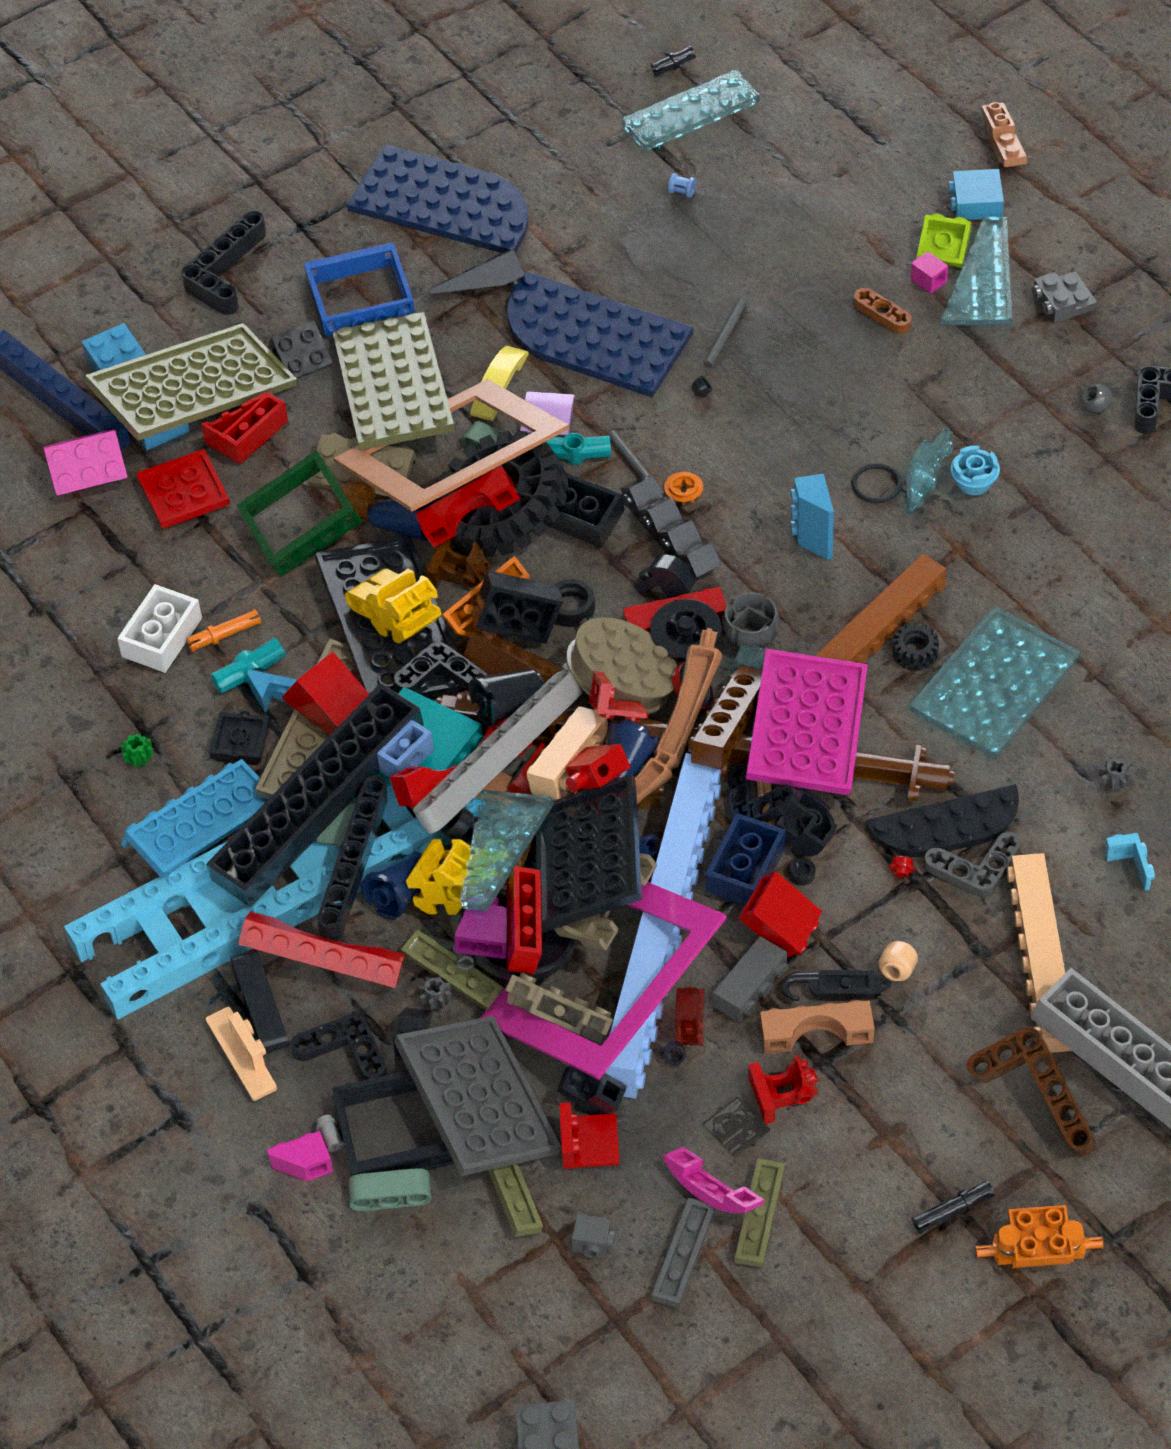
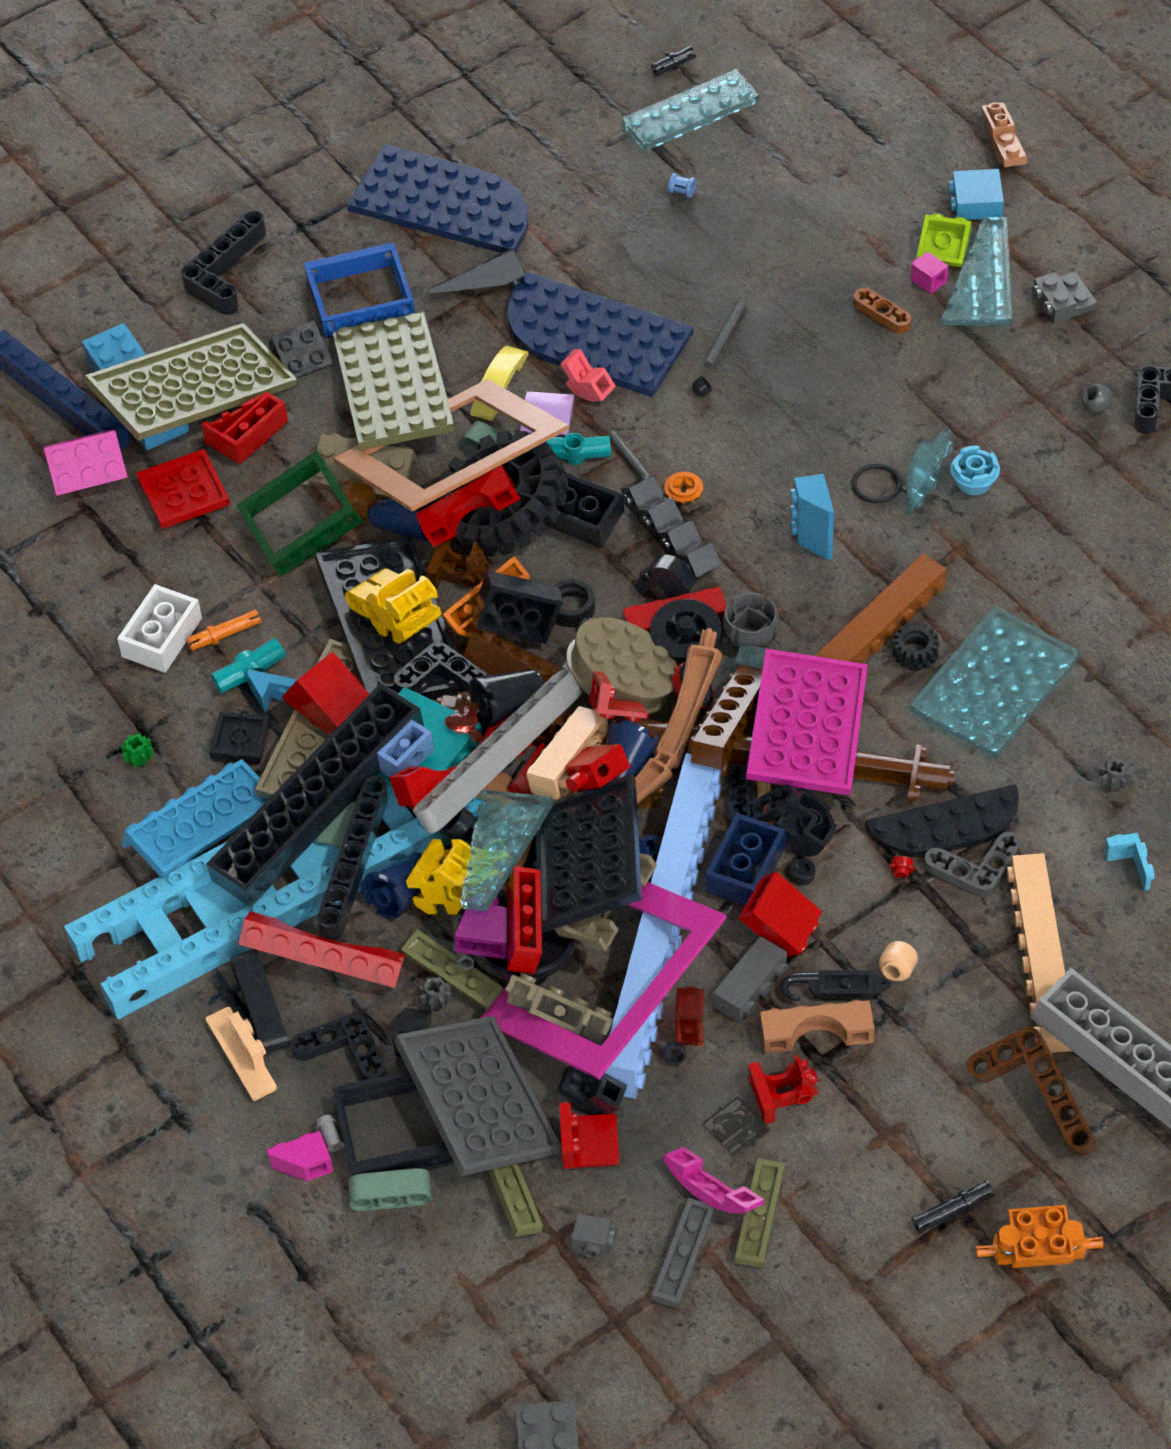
(464, 722): none -> clear red rock
(585, 381): none -> coral brick

